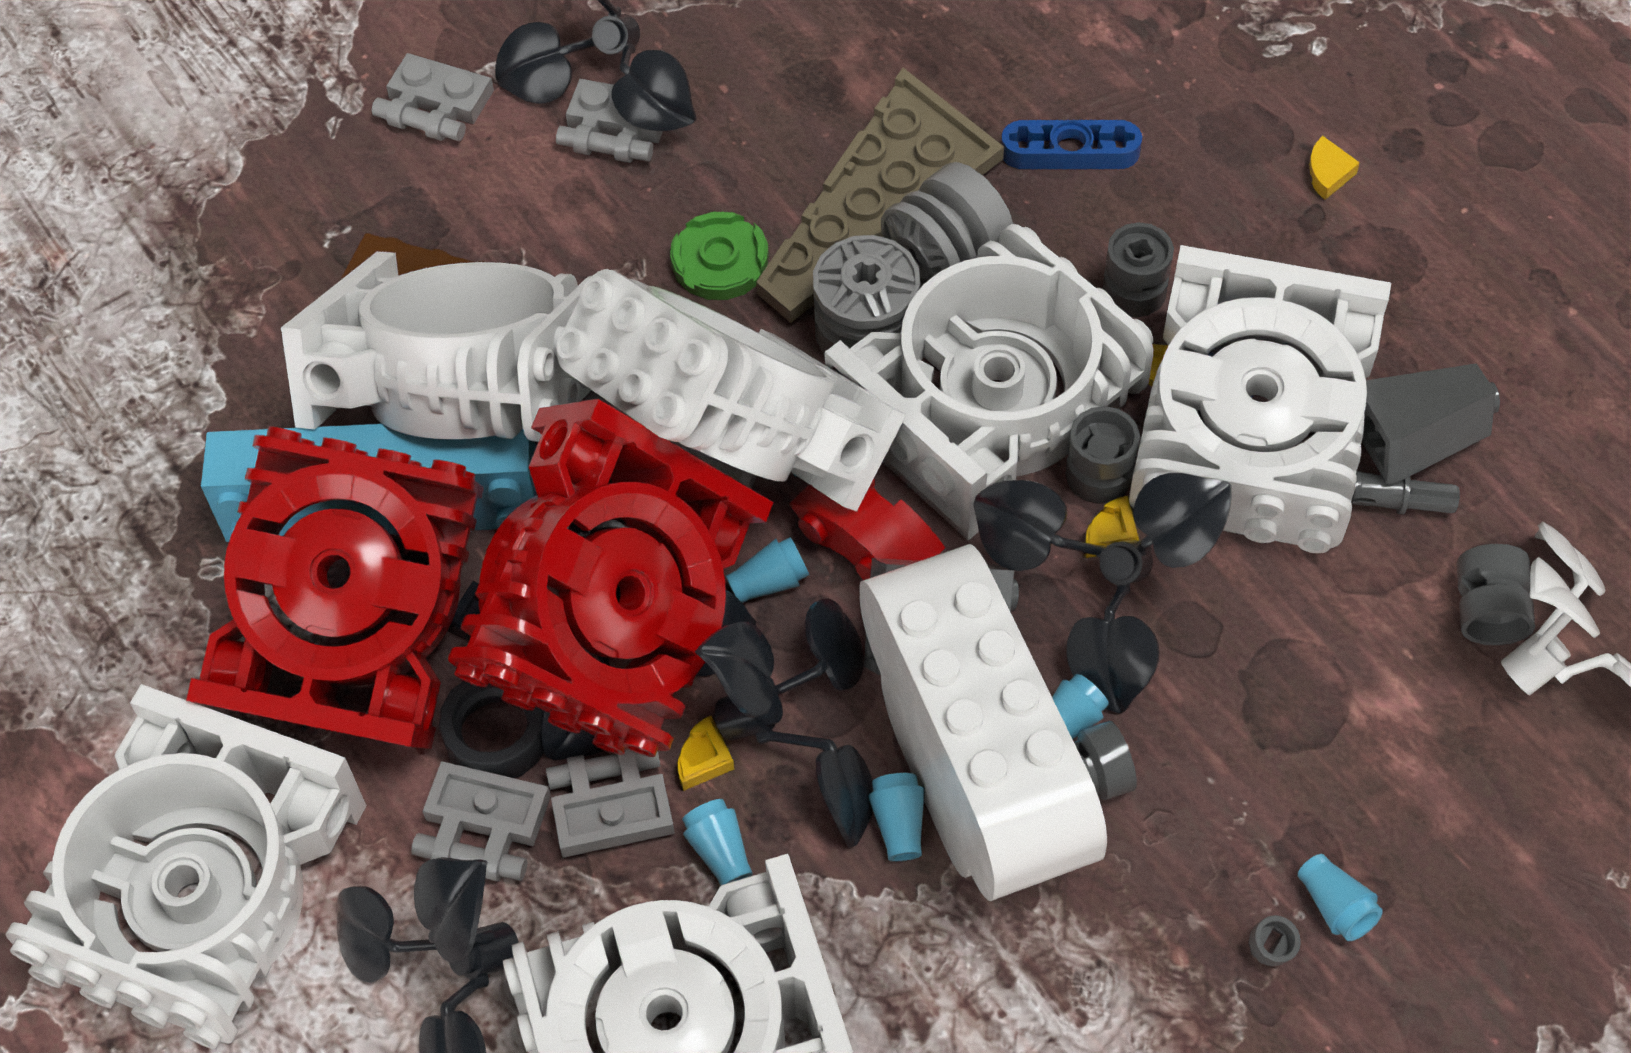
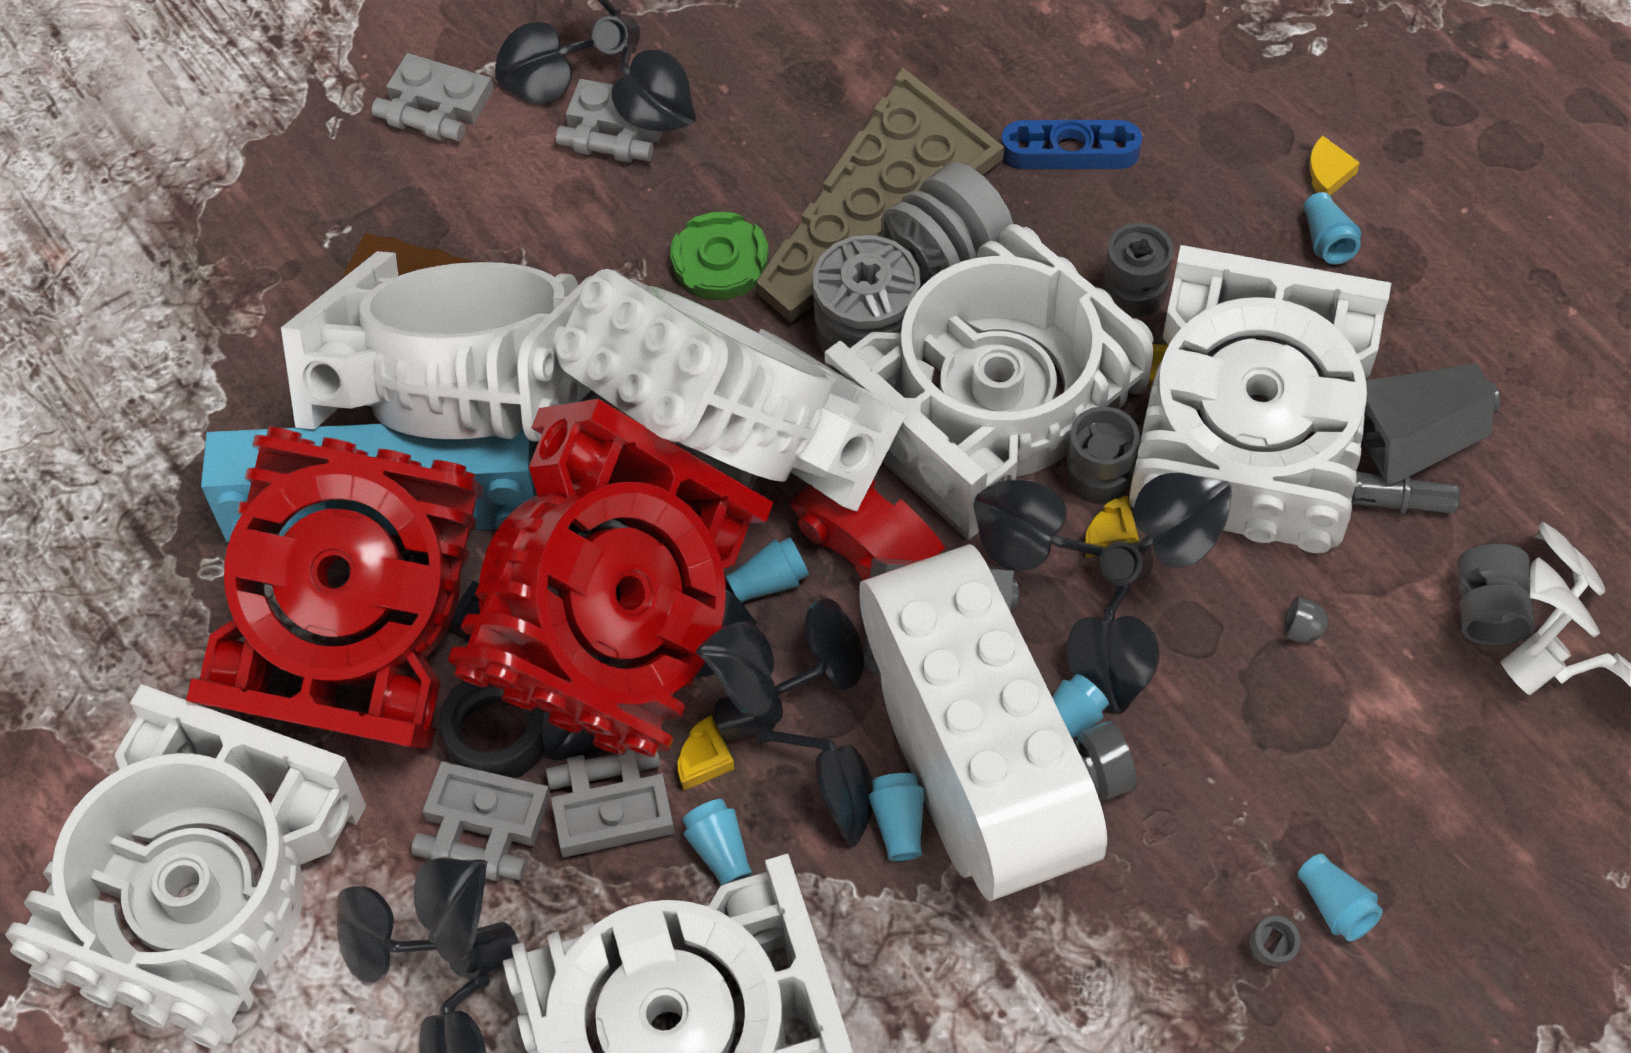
(1305, 621): none -> dark grey hinge
(1331, 230): none -> medium azure cone

